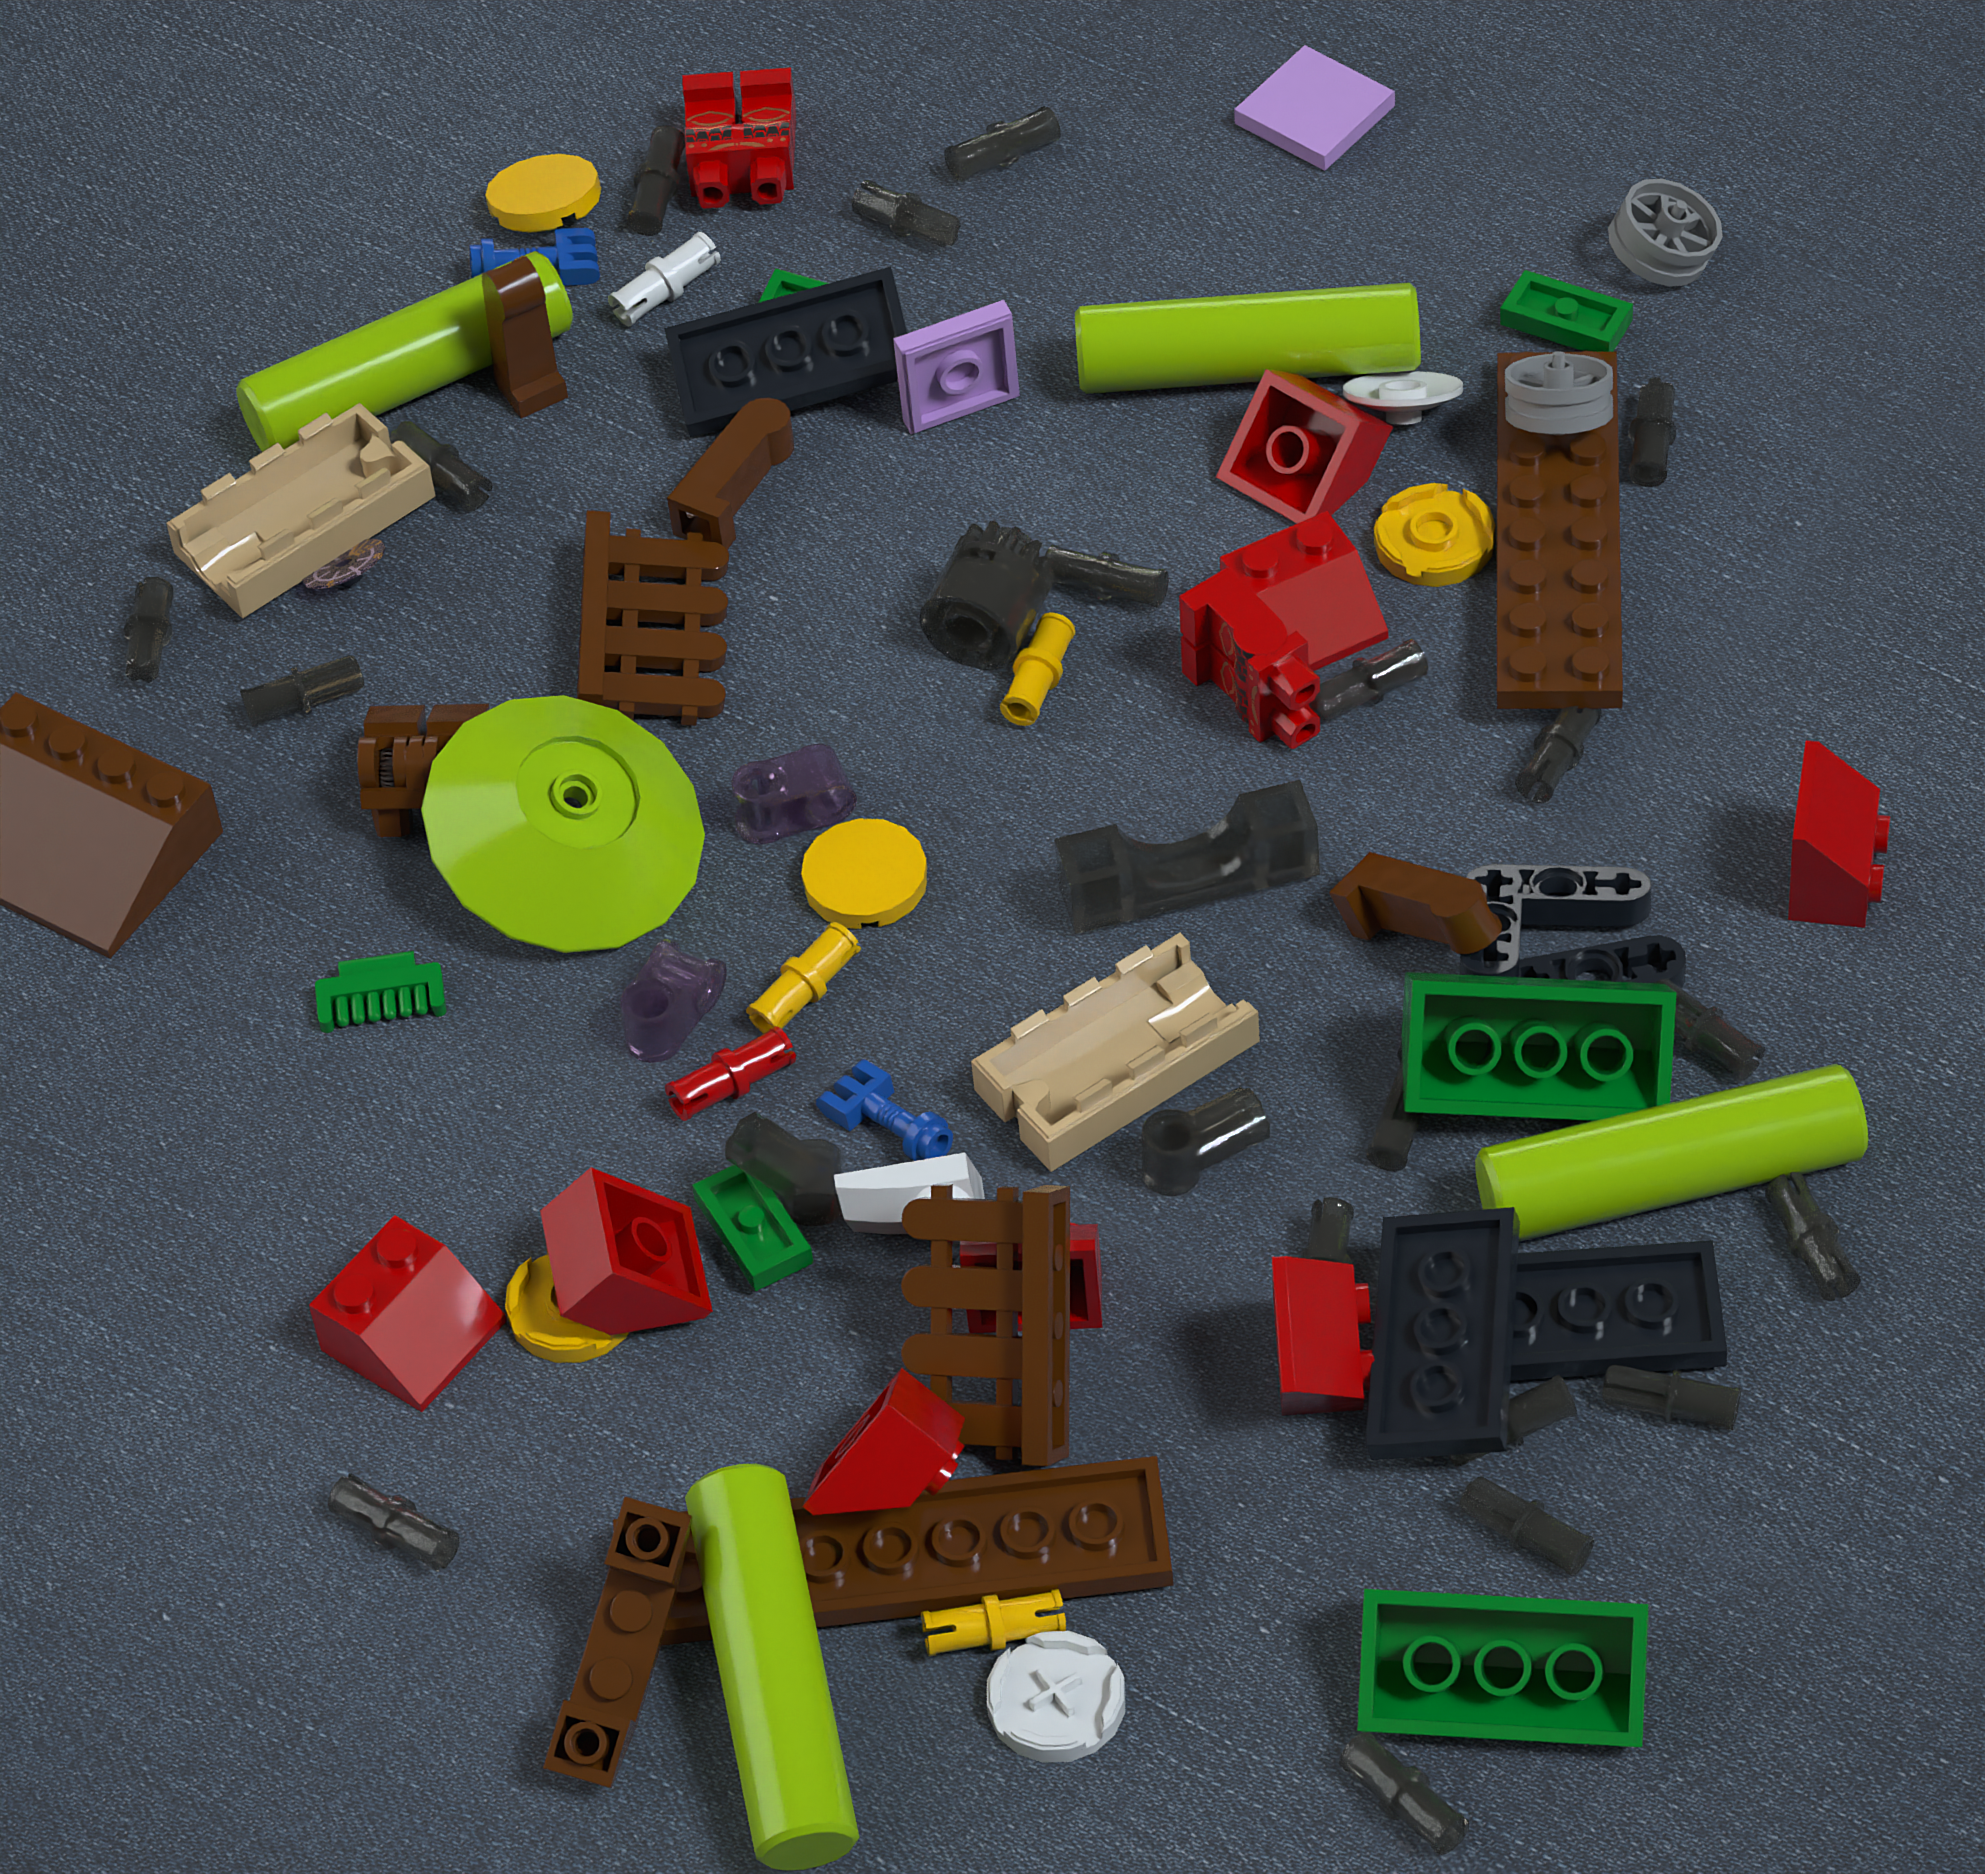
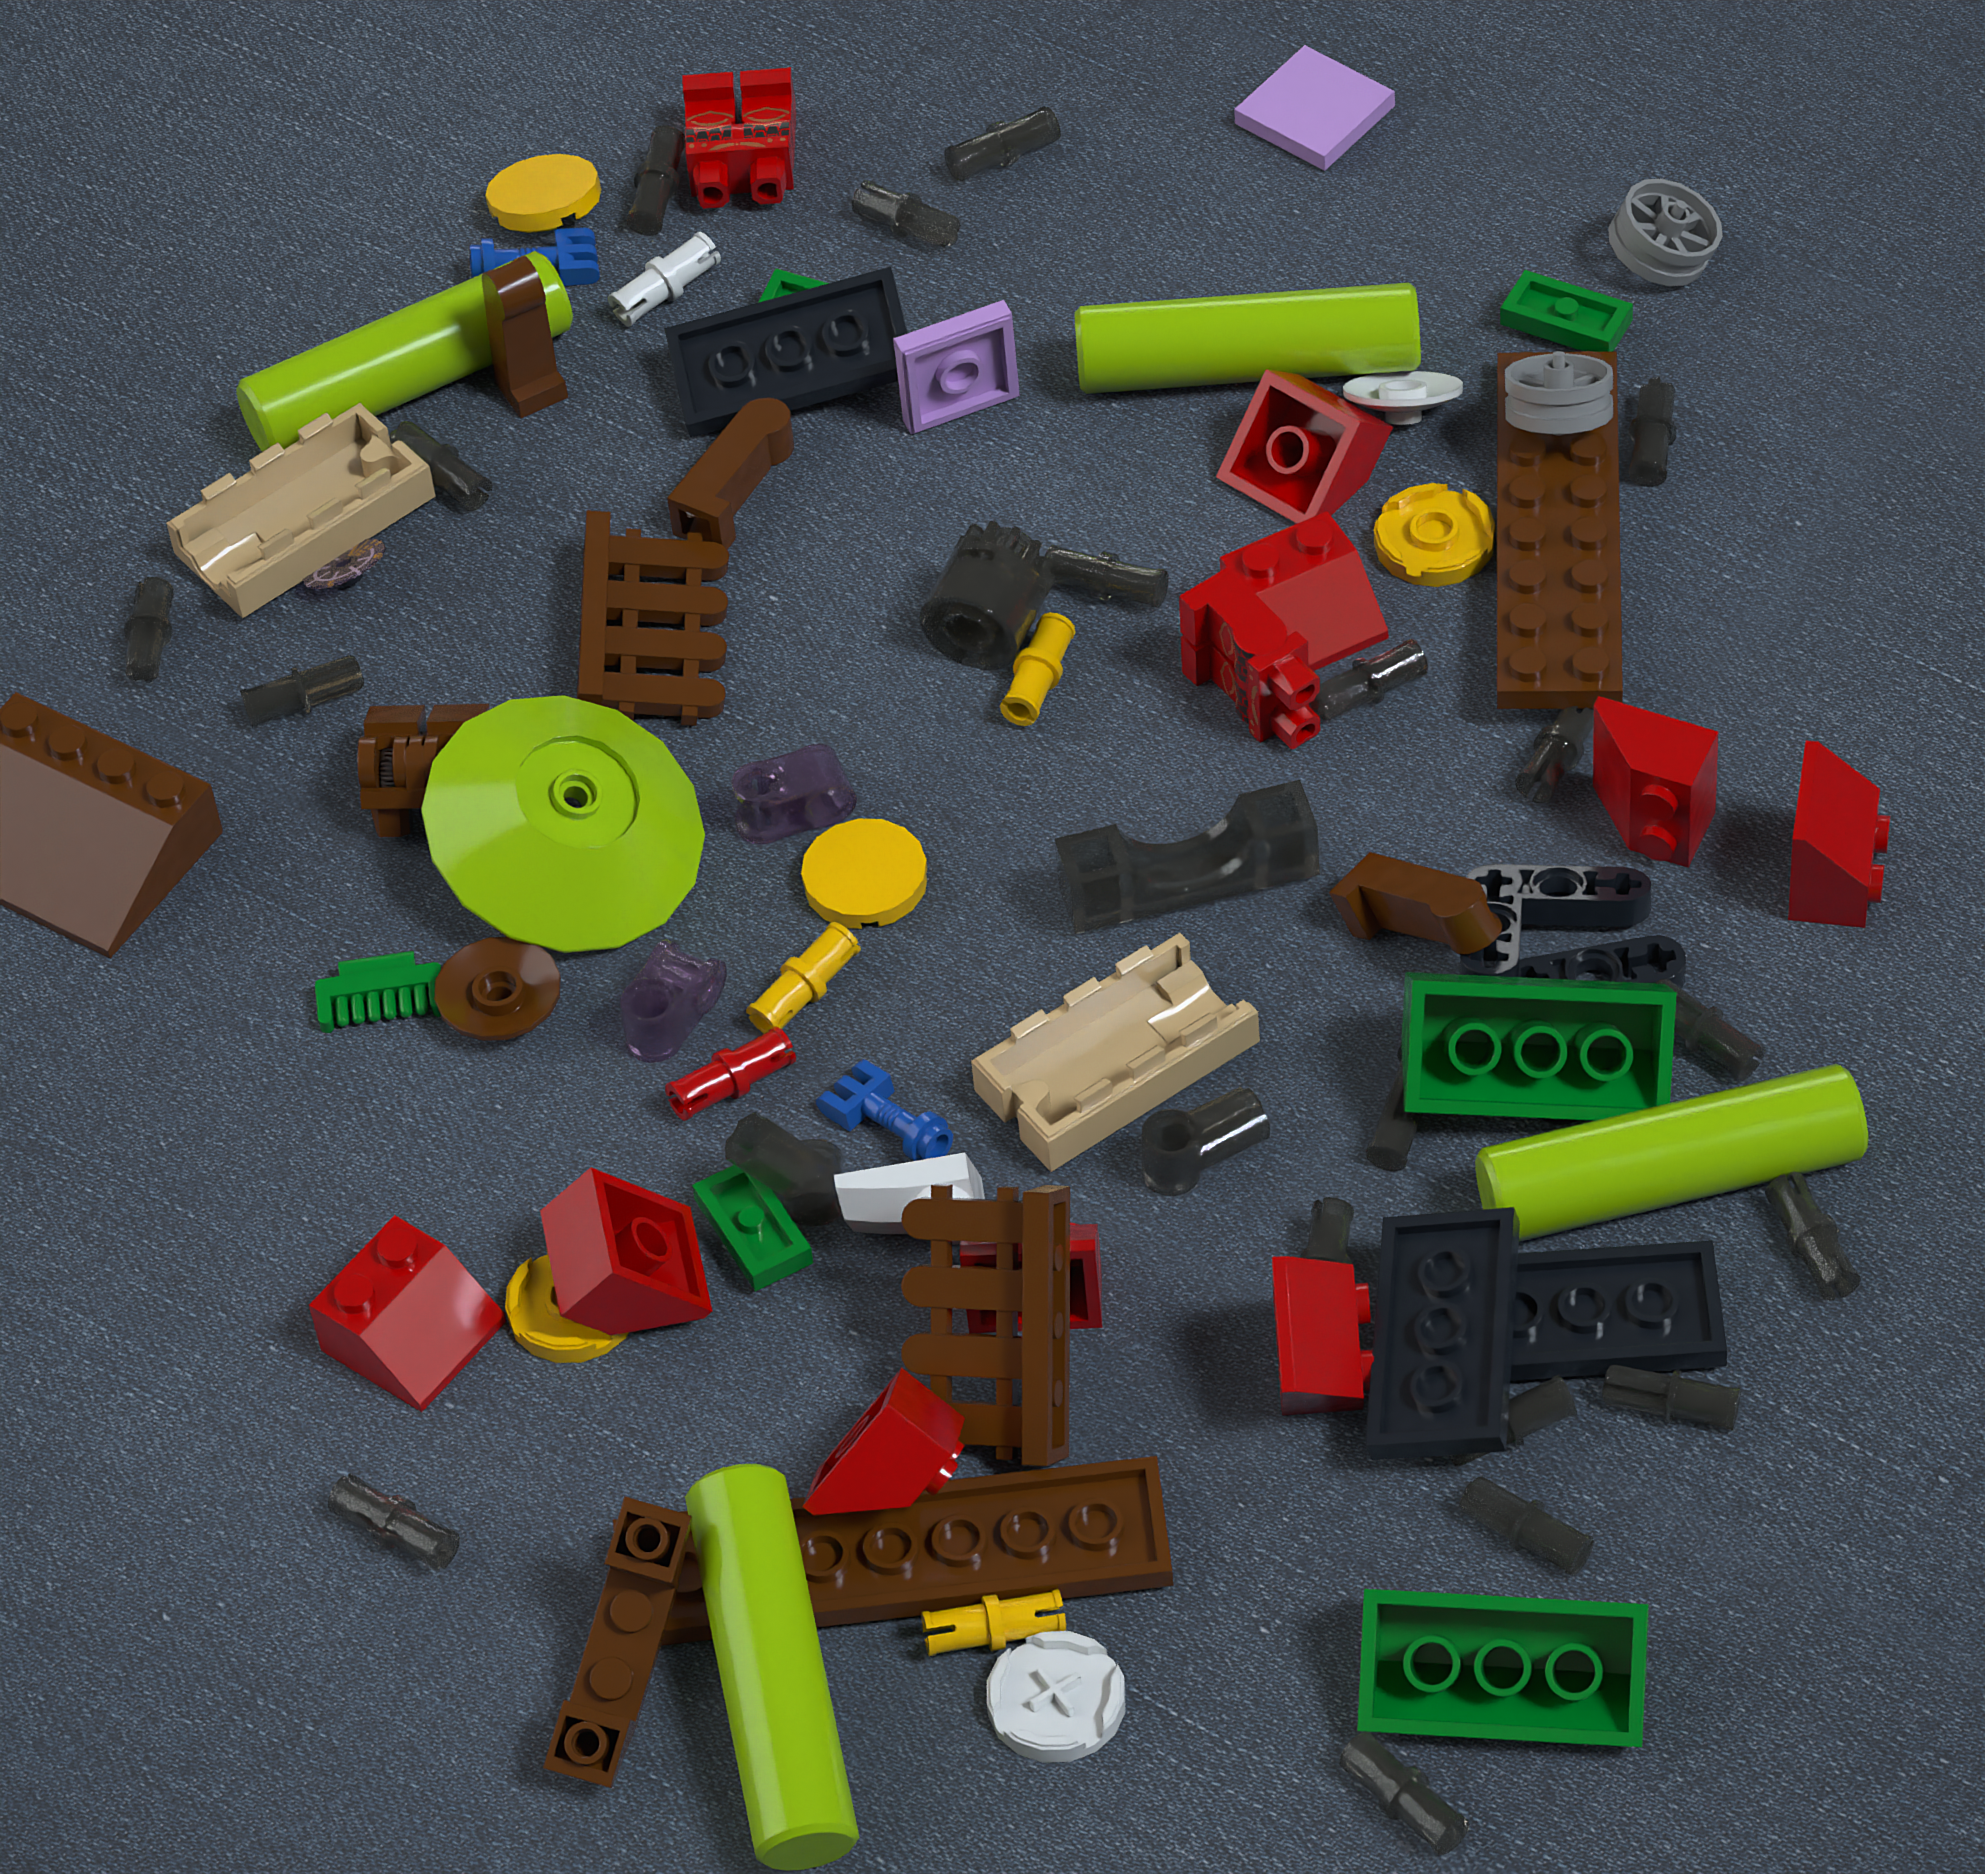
(493, 971): none -> reddish brown dish
(1655, 779): none -> red slope

